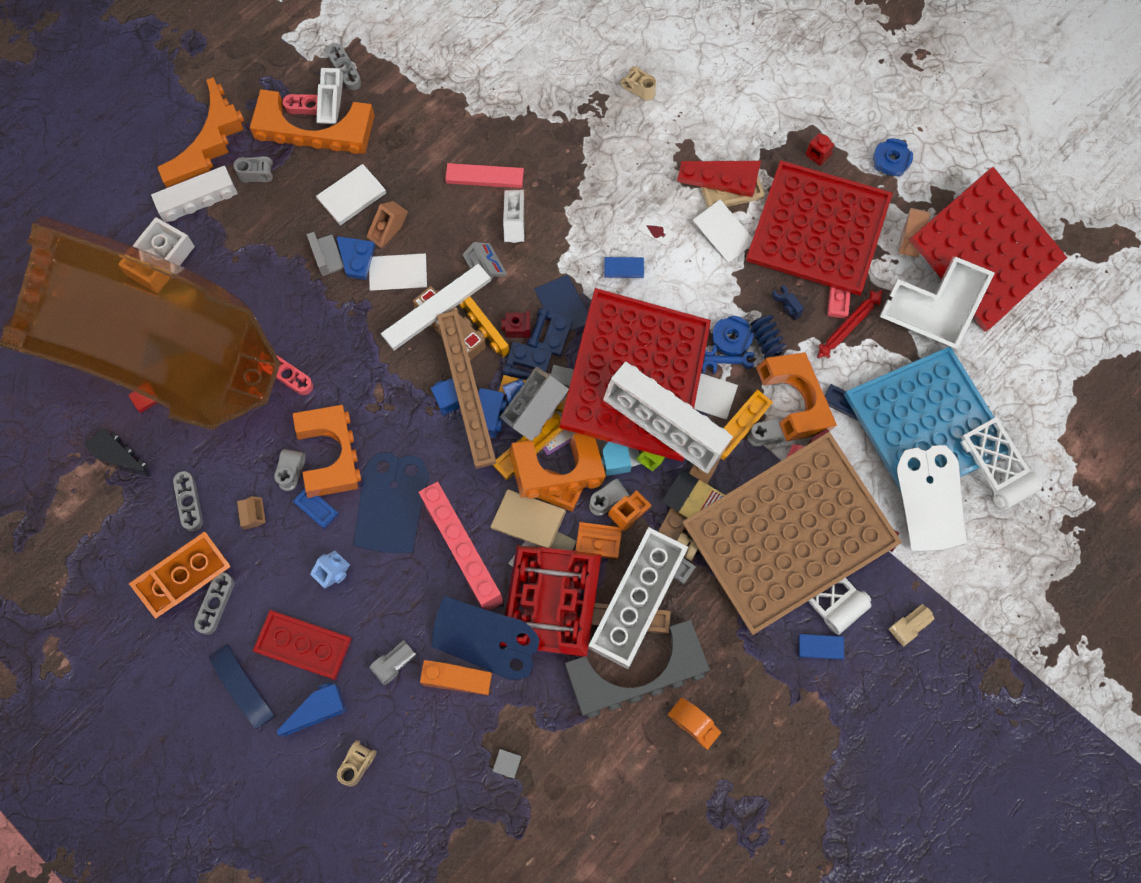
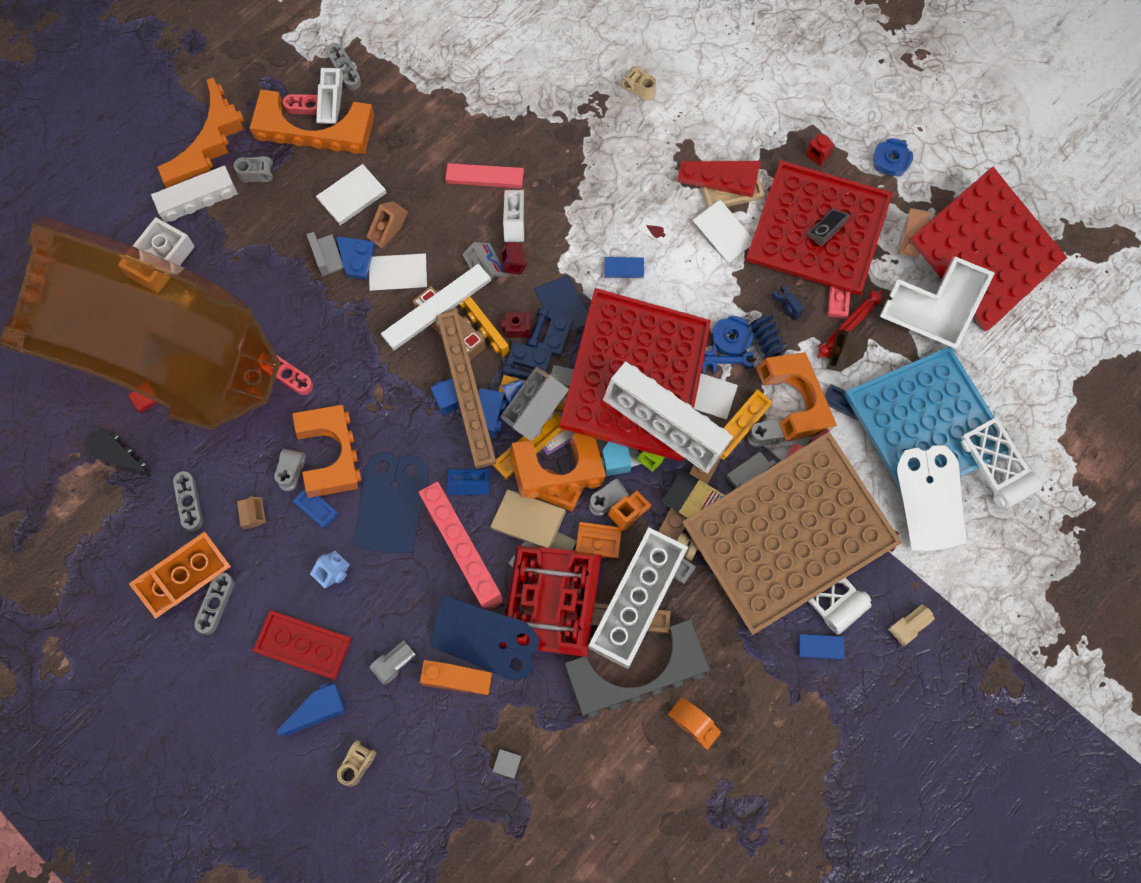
(241, 687): dark blue slope -> none
(468, 481): none -> blue slope
(513, 258): none -> dark red brick
(749, 470): none -> light grey panel
(828, 226): none -> slope
(847, 350): none -> dark brown slope

